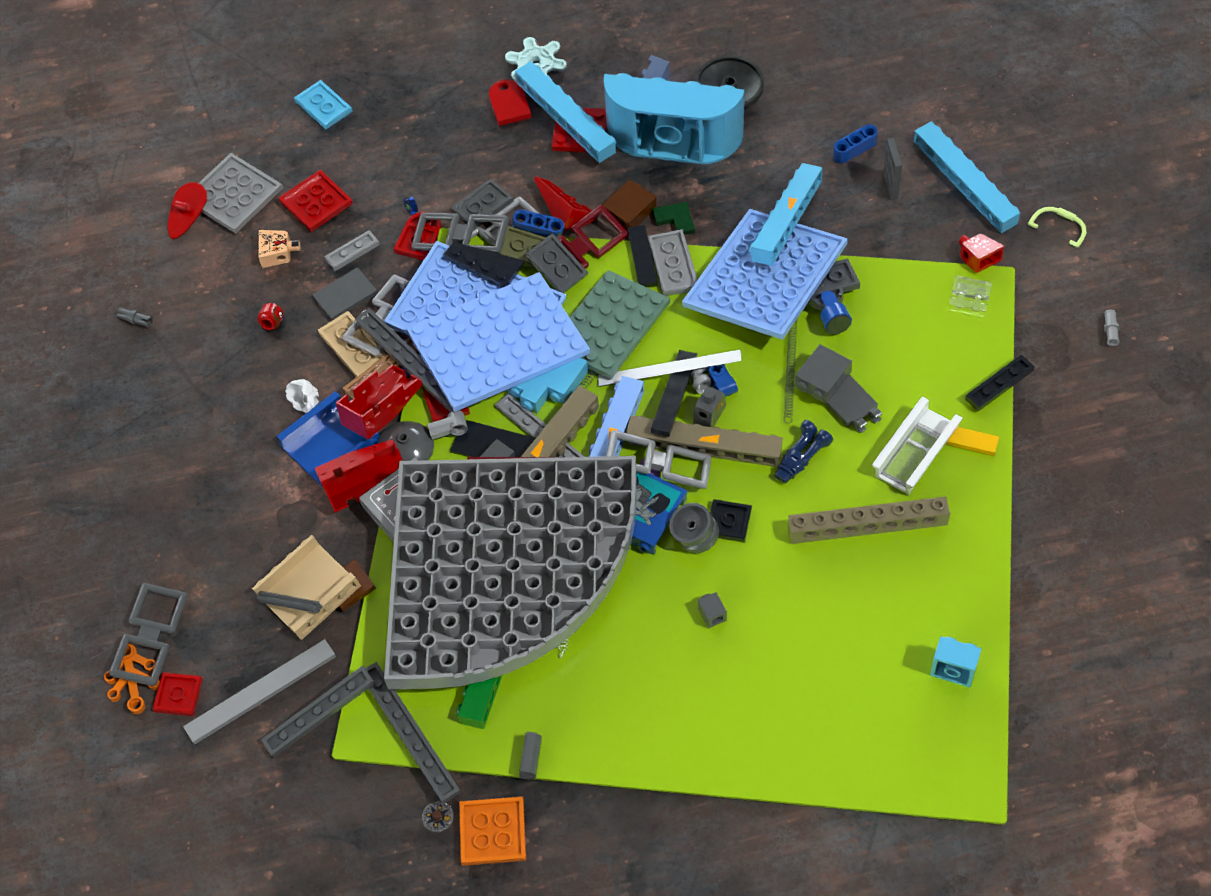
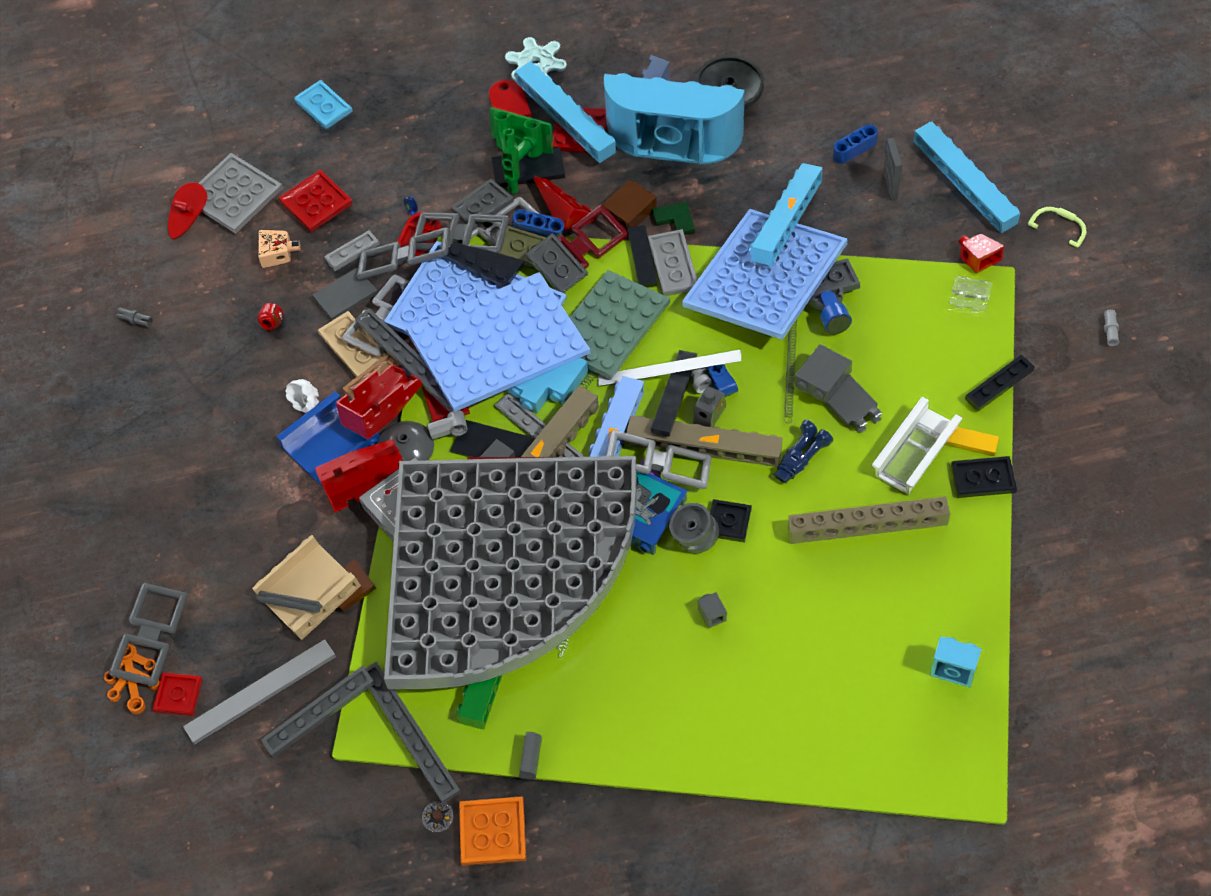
(404, 254): none -> dark grey bar
(518, 137): none -> green plate
(545, 166): none -> black tile
(983, 477): none -> black tile

